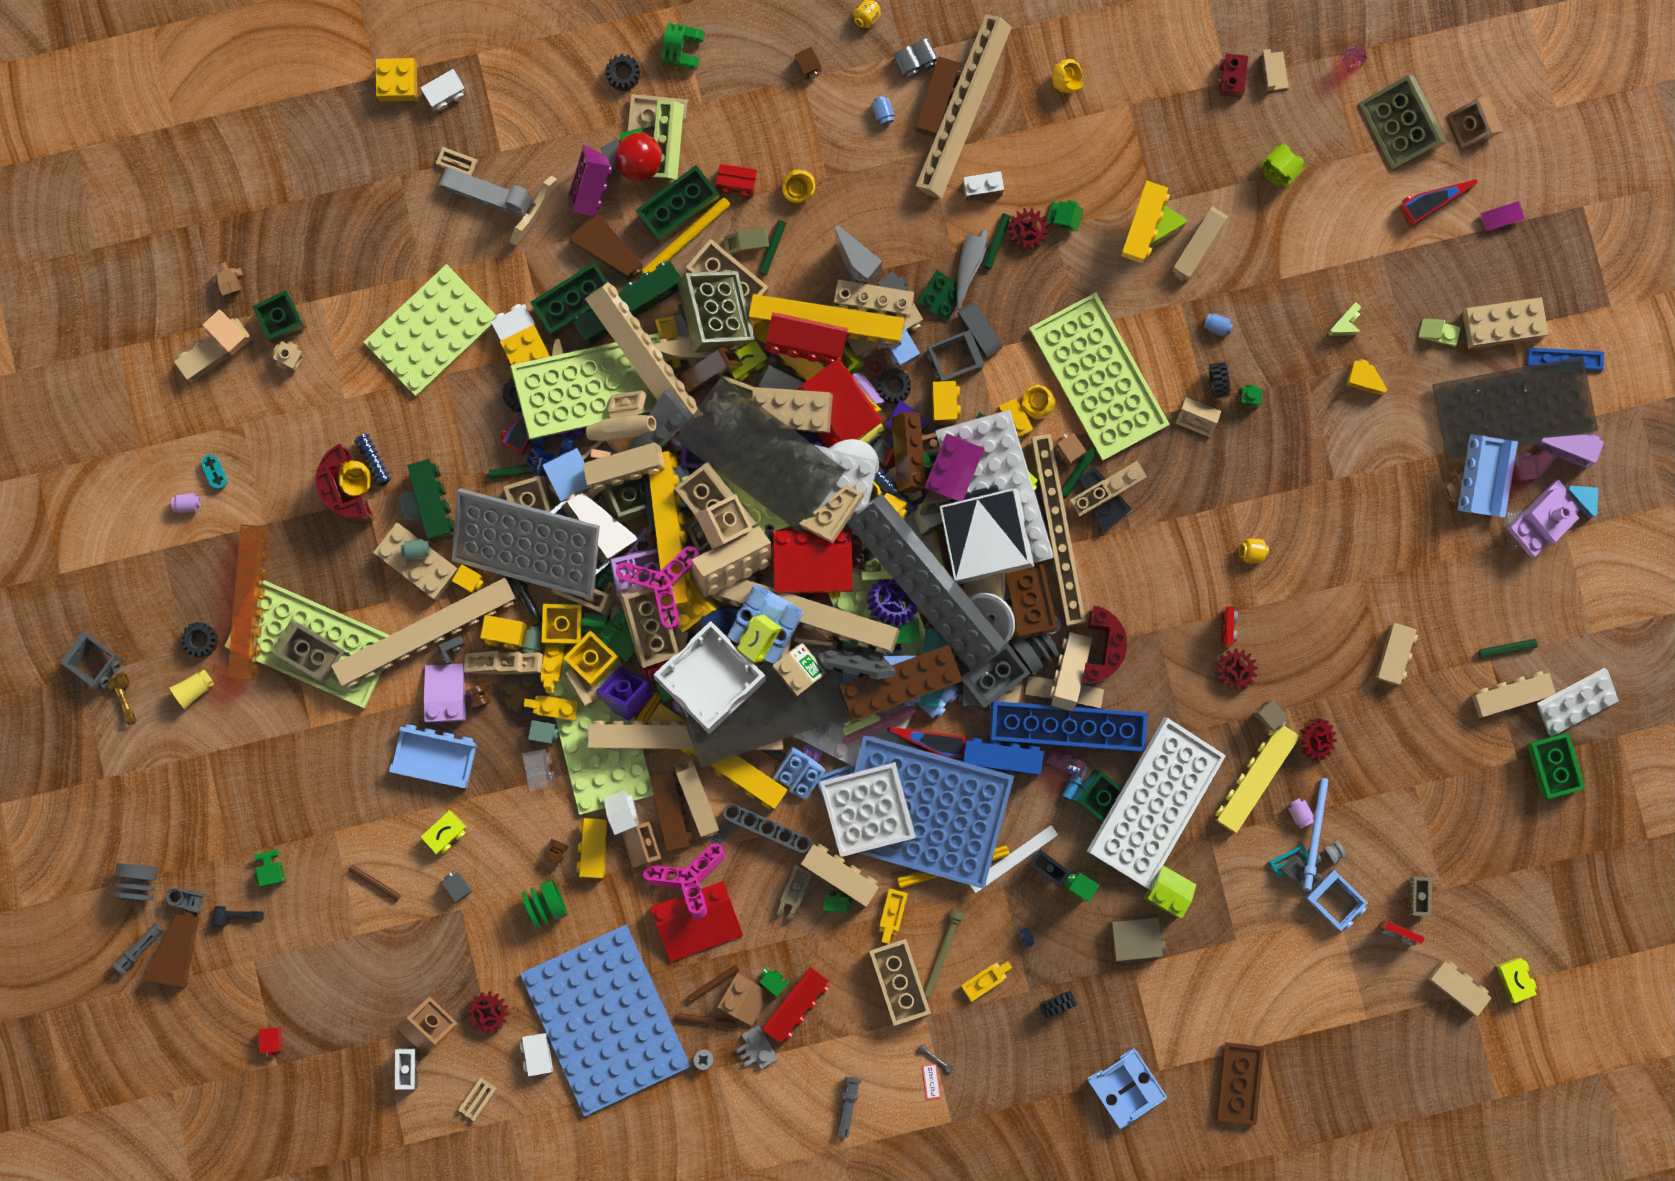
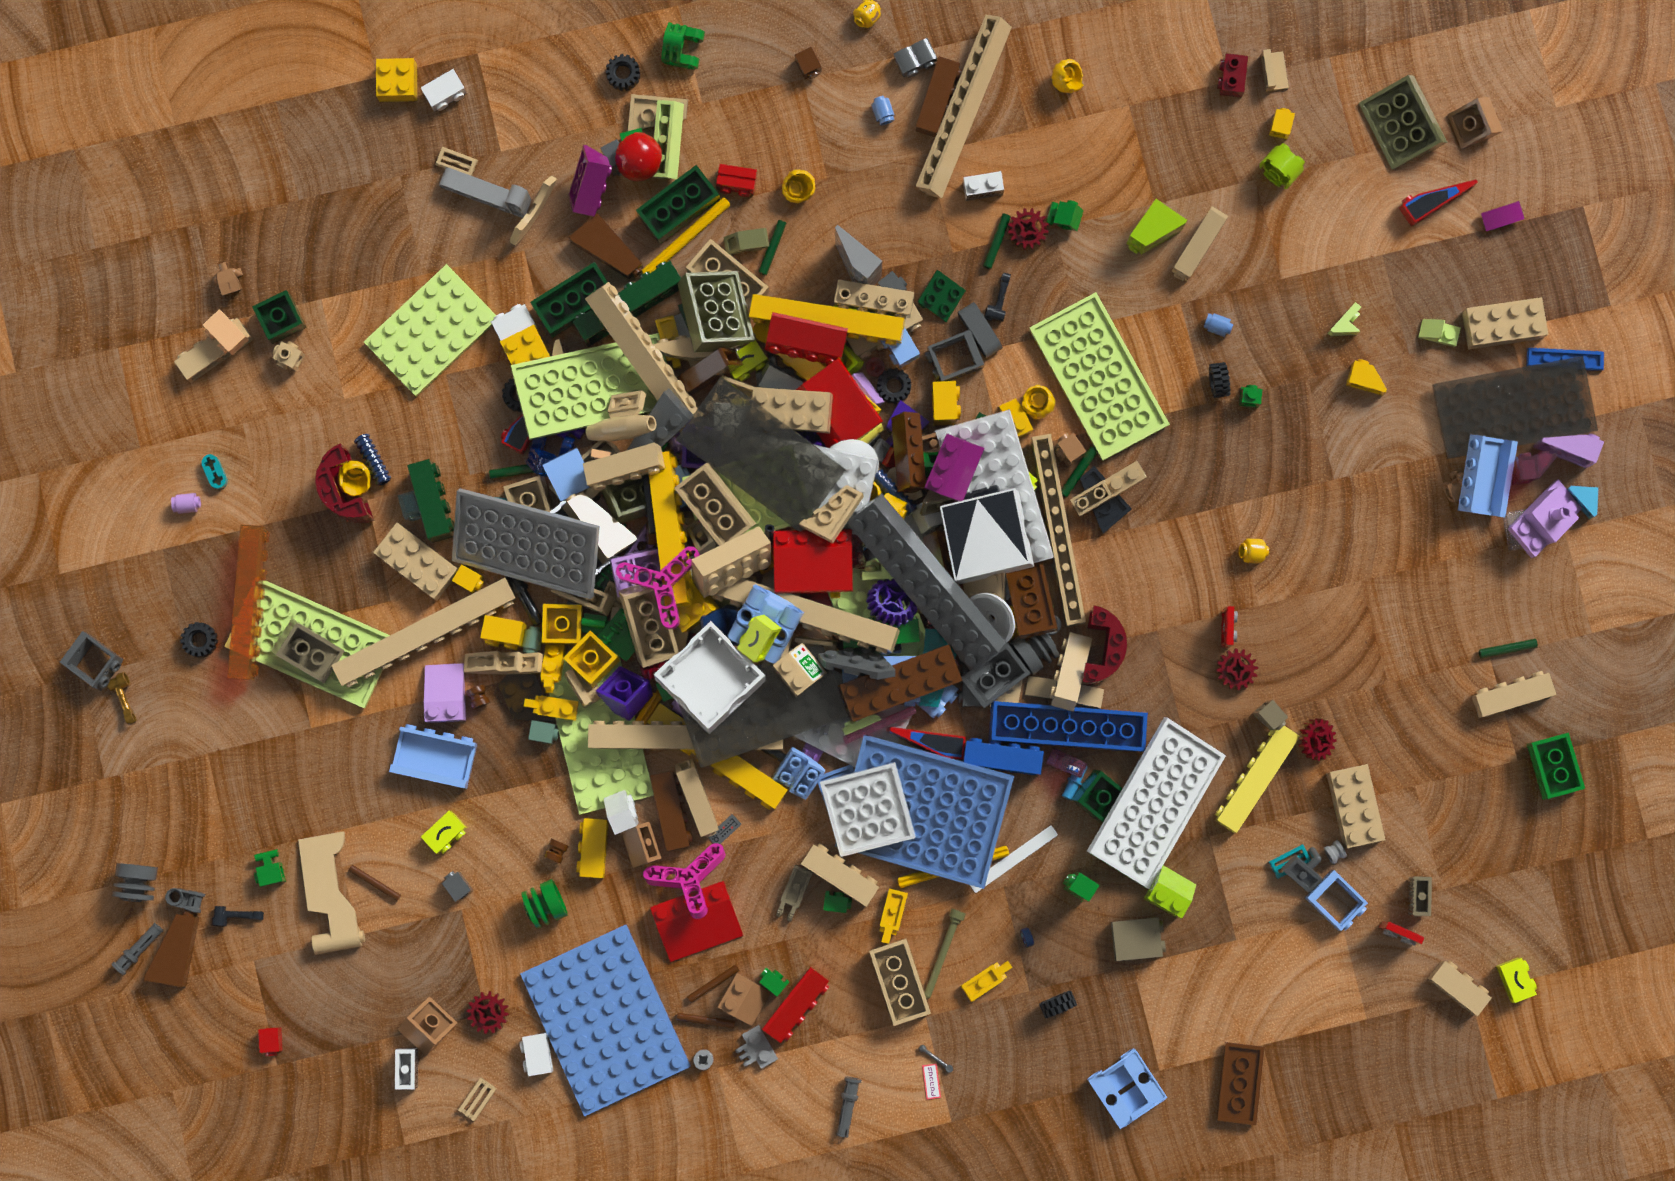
(192, 688): light yellow plant -> none
(324, 894): none -> tan door
(415, 549): sand green brick -> none
(453, 645): dark grey bracket -> none
(538, 770): clear brick -> none
(723, 521): tan slope -> none
(757, 828): dark grey beam -> none
(970, 260): light grey piece -> none
(996, 312): none -> black brick
(1049, 868): black slope -> none
(1144, 222): yellow brick -> none
(1198, 417): tan panel -> none
(1282, 123): none -> yellow brick
(1301, 813): lavender brick -> none
(1310, 869): light blue bar -> none
(1353, 58): clear pink leg -> none
(1355, 806): none -> tan brick
(1396, 654): tan brick -> none
(1577, 702): white plate -> none

